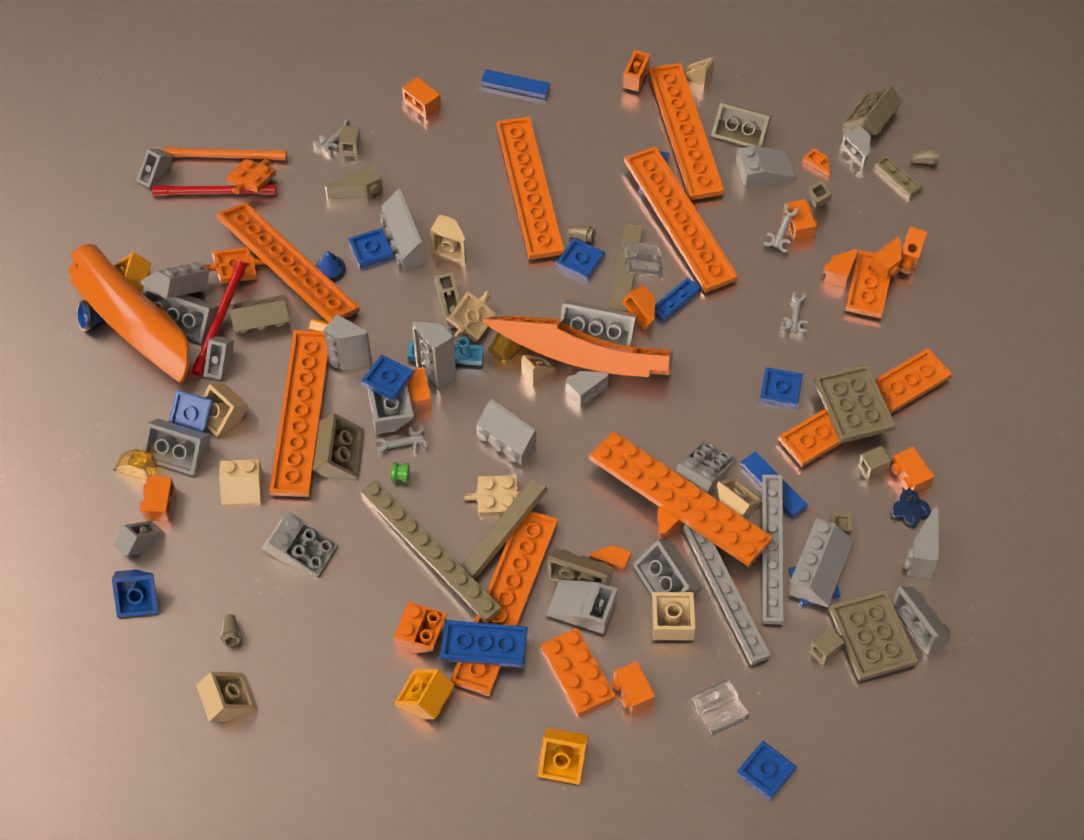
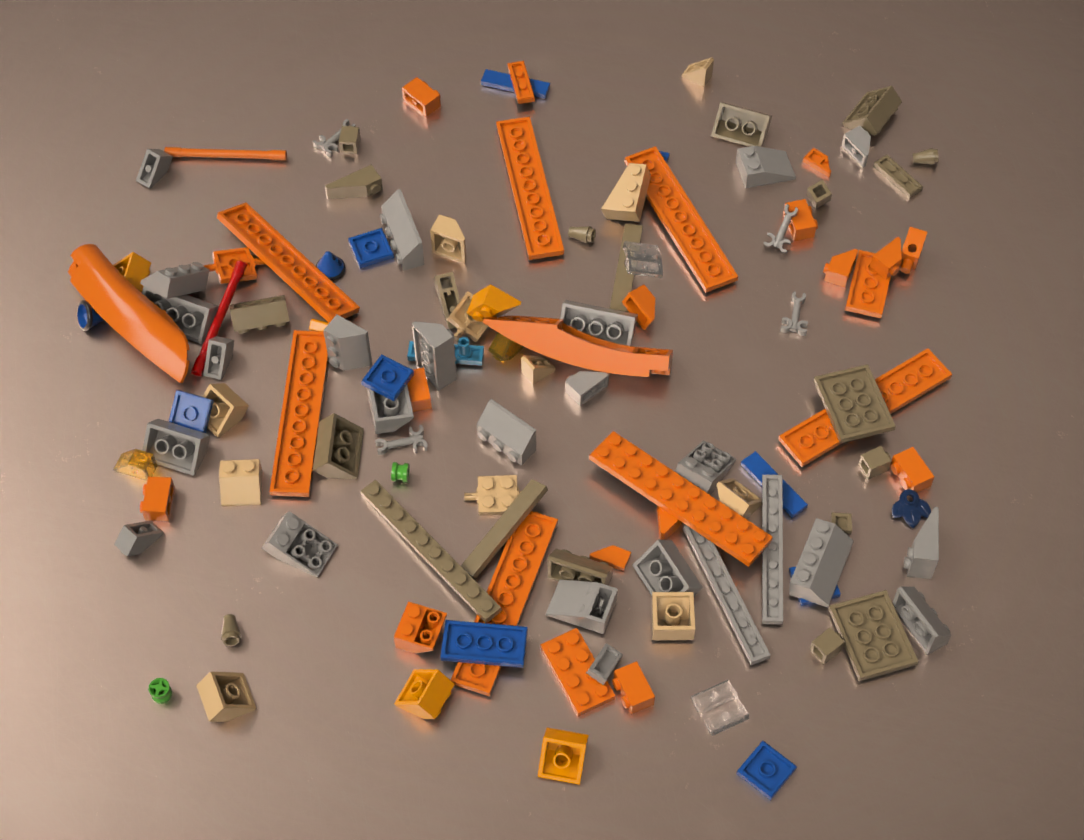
(134, 593): blue slope -> none
(157, 686): none -> bright green wheel
(165, 190): red piece -> none
(251, 175): orange plate -> none
(490, 303): none -> light orange slope
(521, 82): none -> orange tile
(580, 259): blue tile -> none
(604, 664): none -> light grey tile
(628, 195): none -> tan wedge
(636, 70): orange brick -> none
(676, 299): blue tile -> none
(685, 131): orange plate -> none
(781, 387): blue tile -> none

